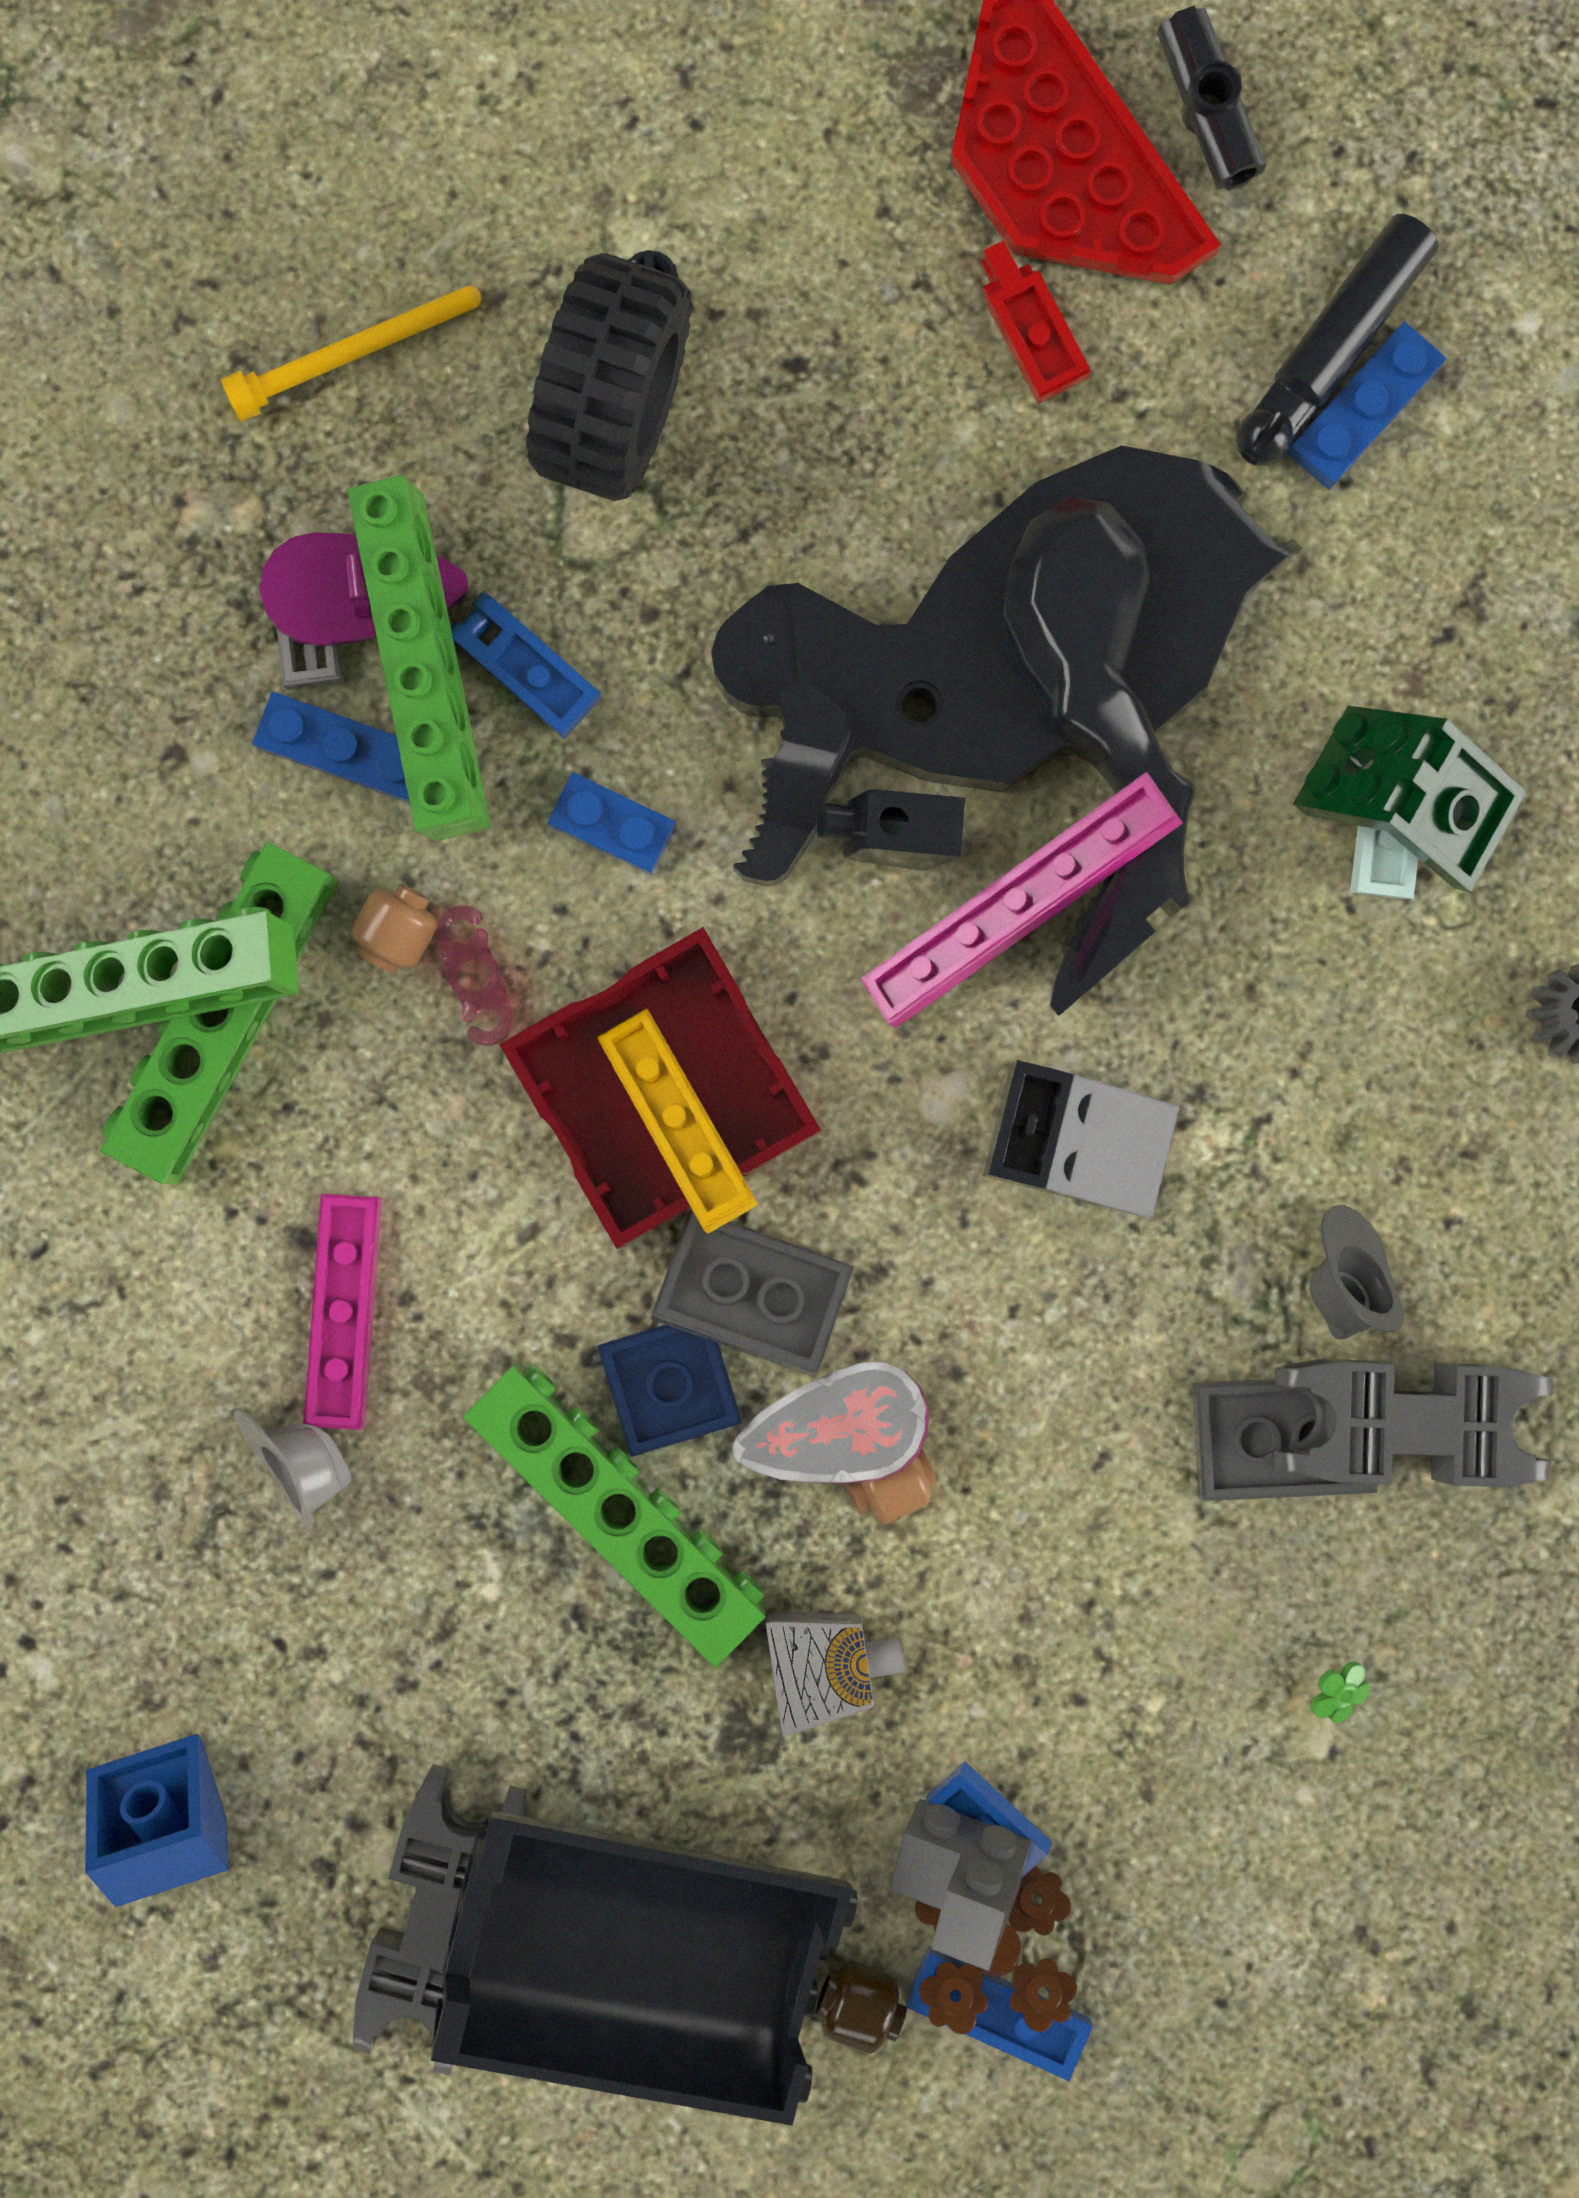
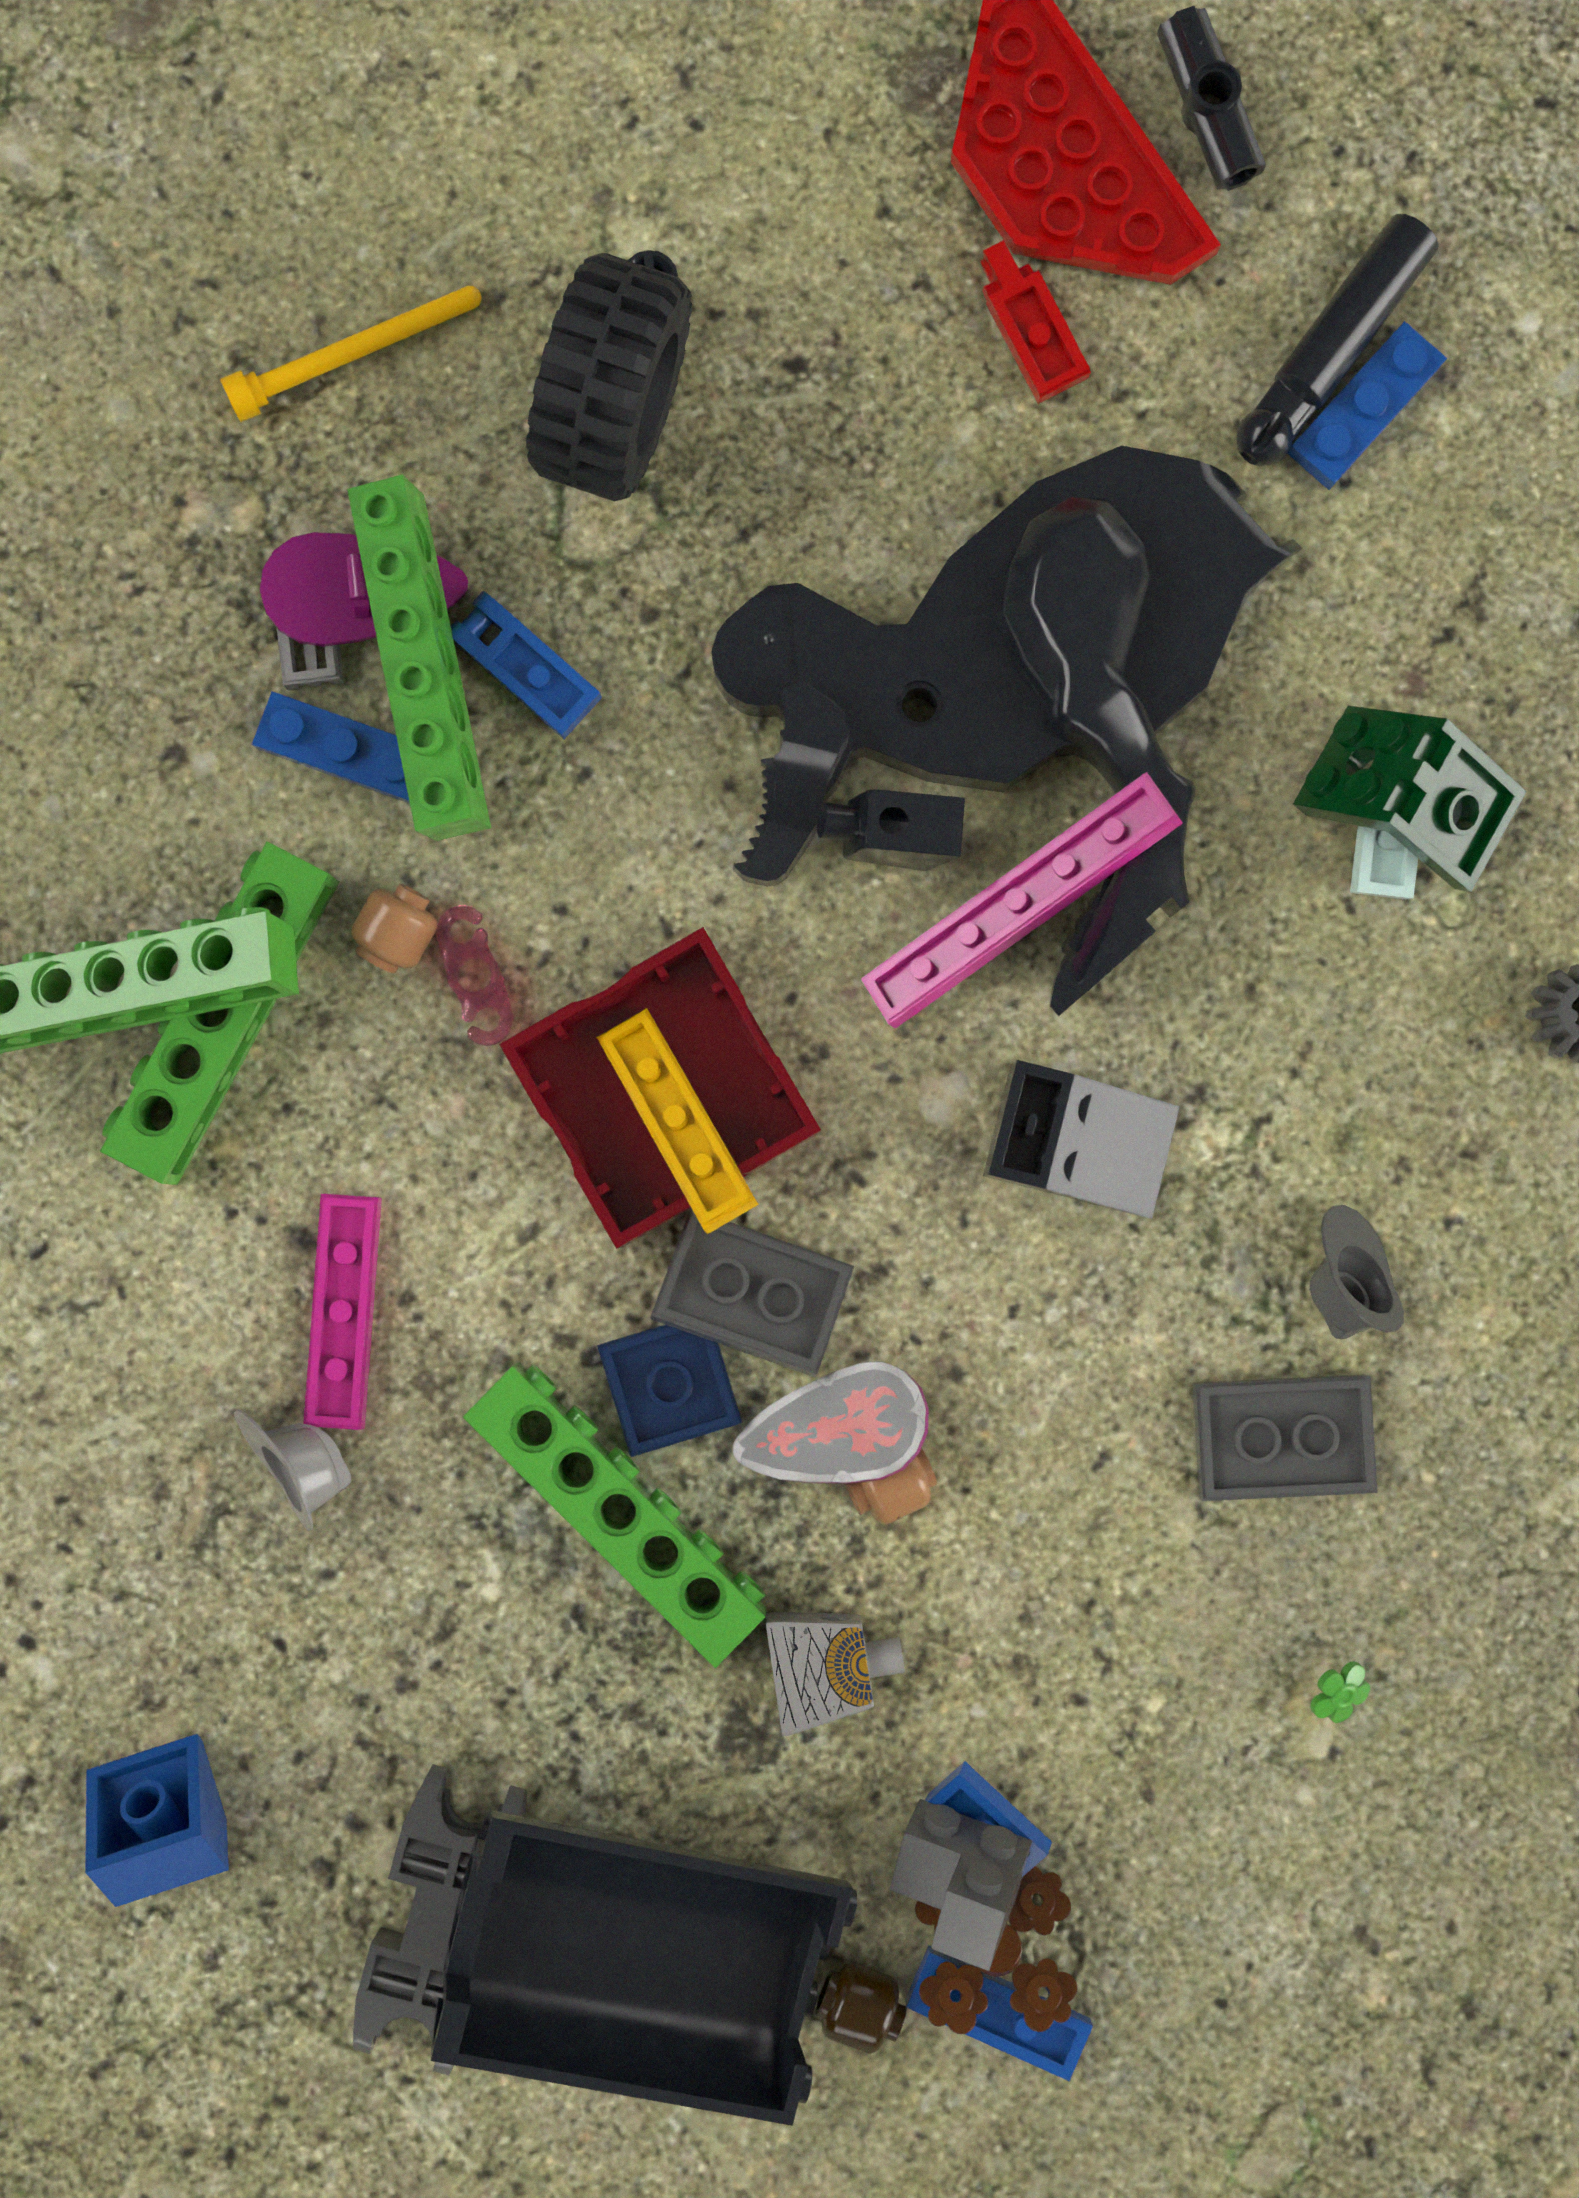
(612, 823): blue plate -> none
(1459, 1423): dark grey piece -> none

